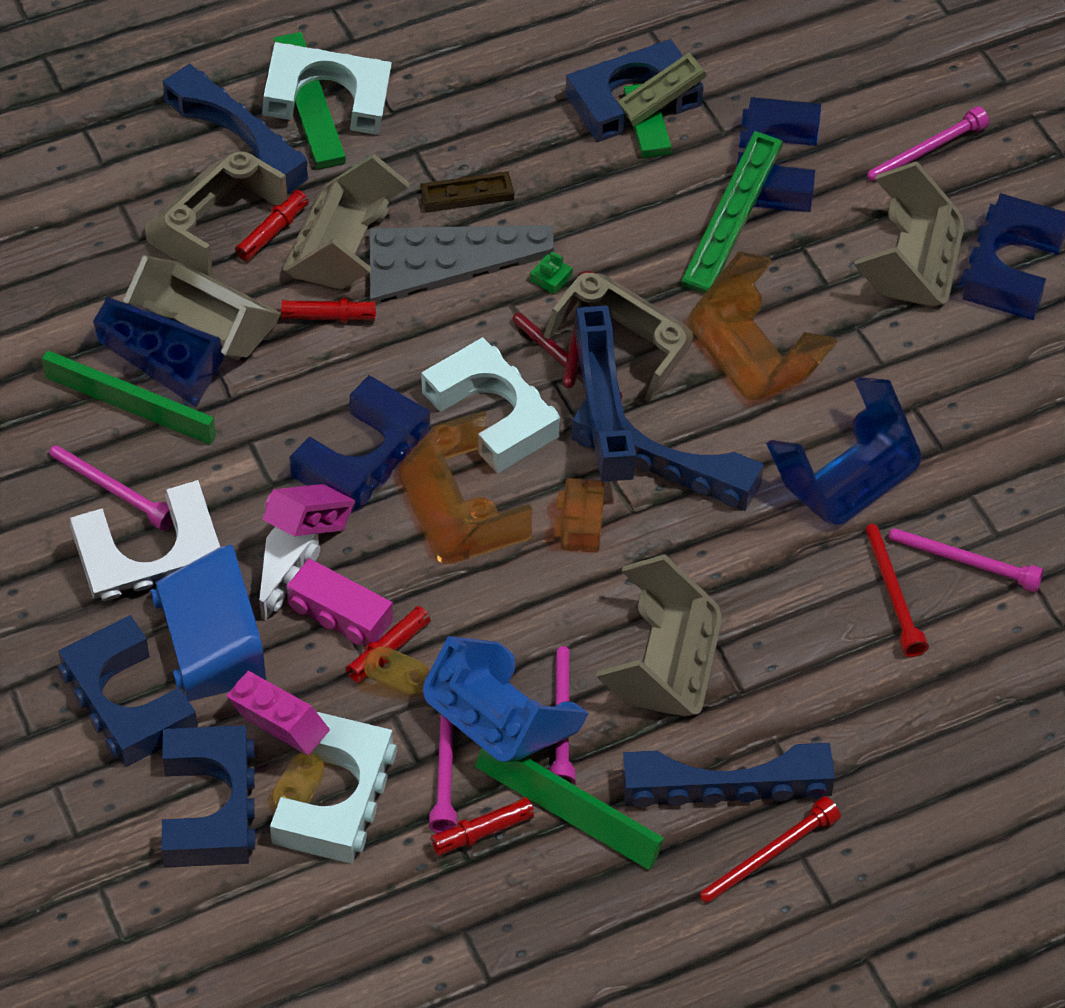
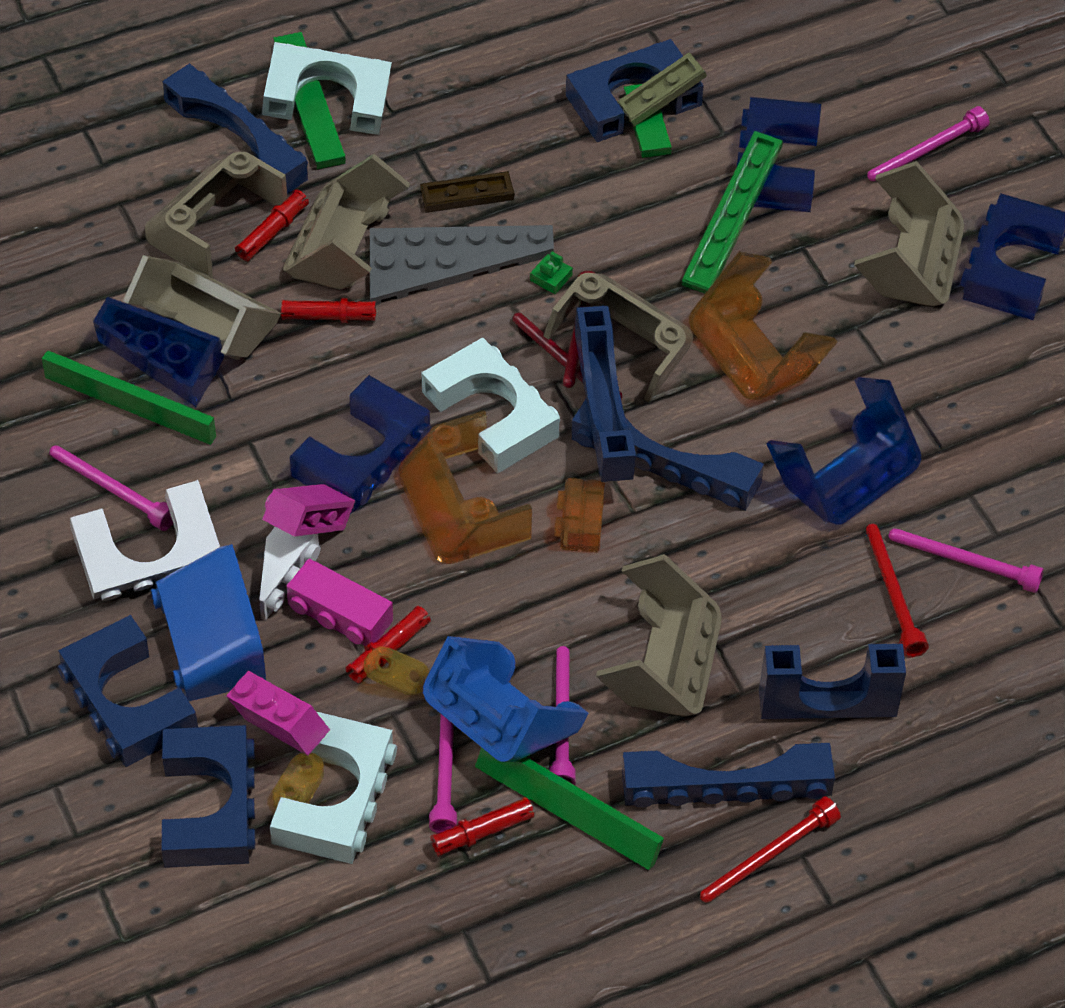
(869, 693): none -> dark blue arch

